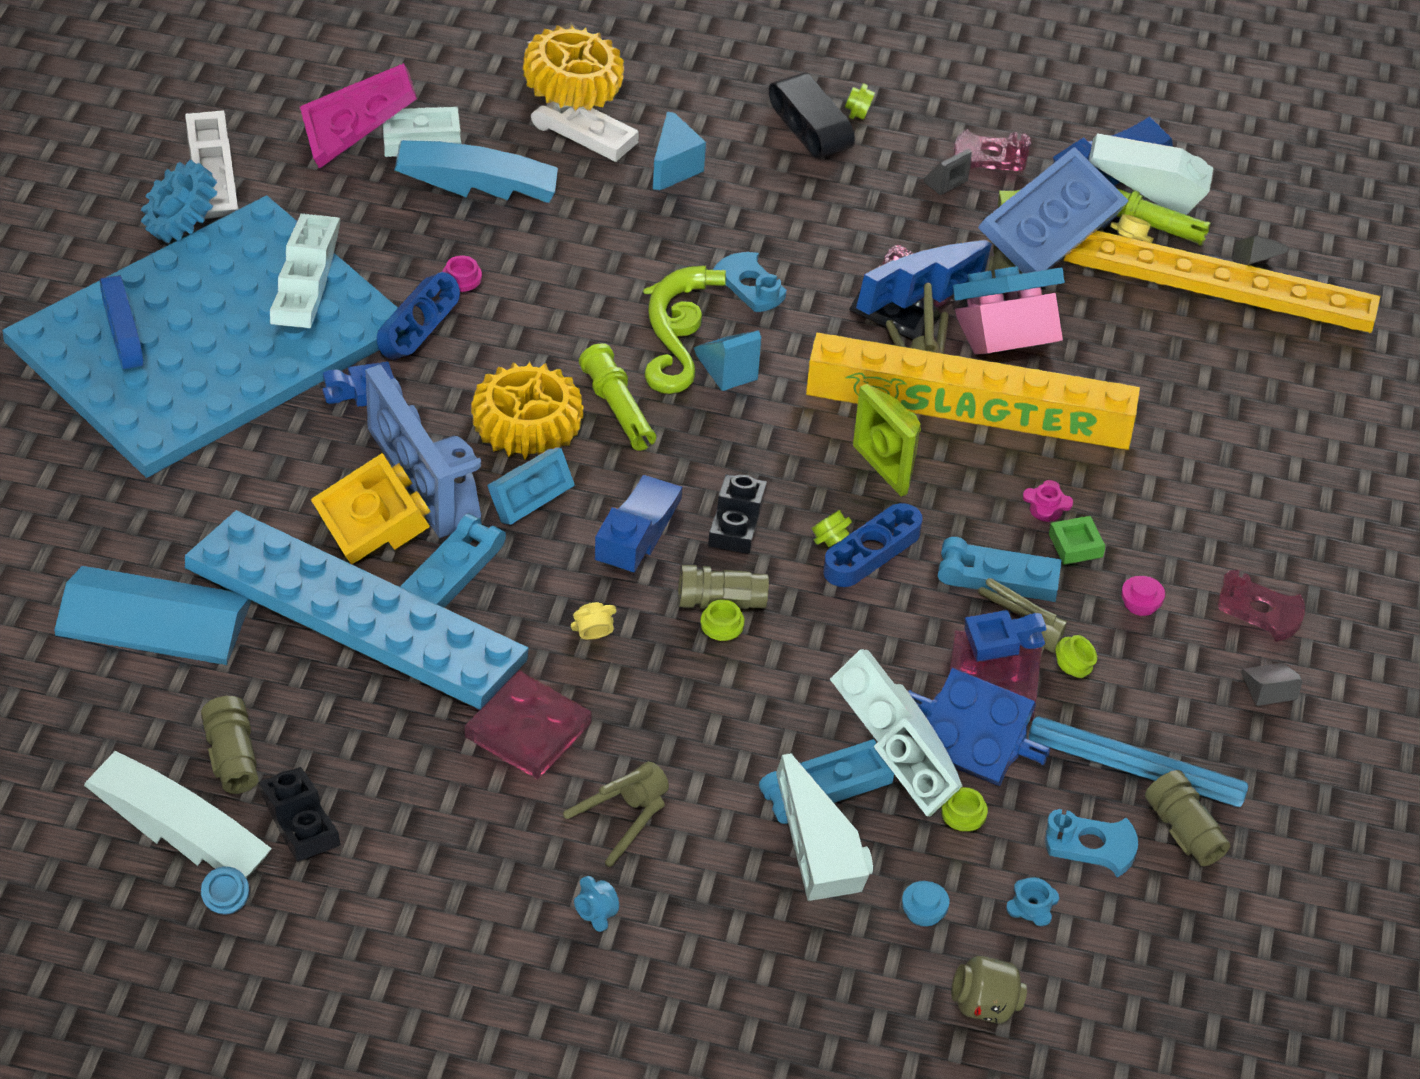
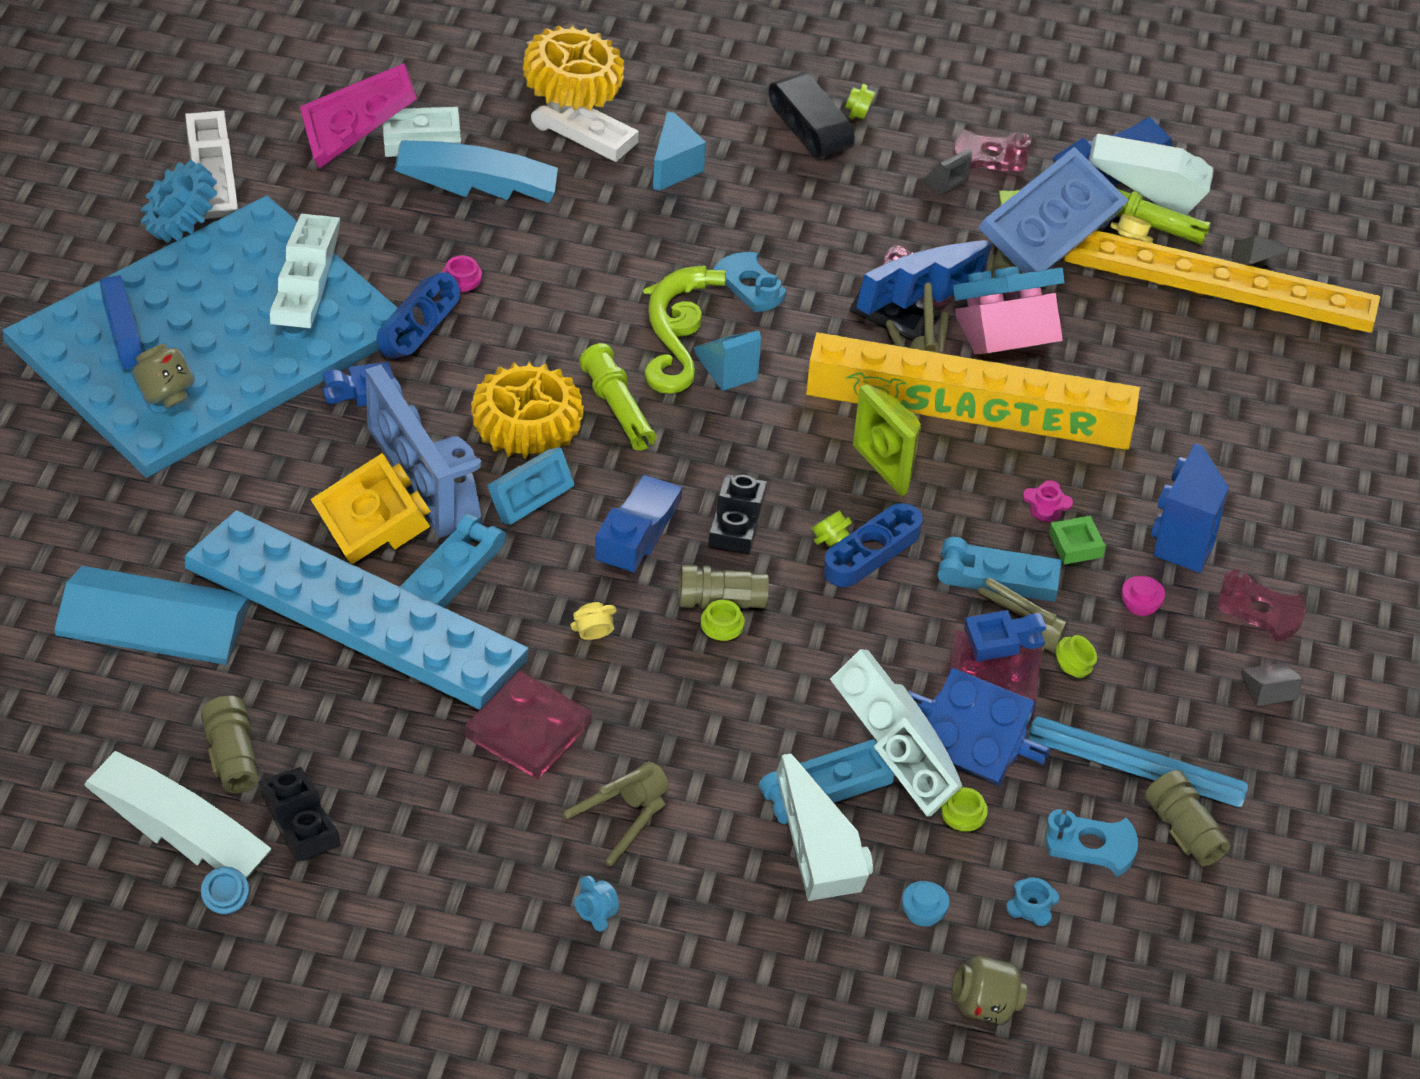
(163, 375): none -> olive head
(1190, 511): none -> blue slope

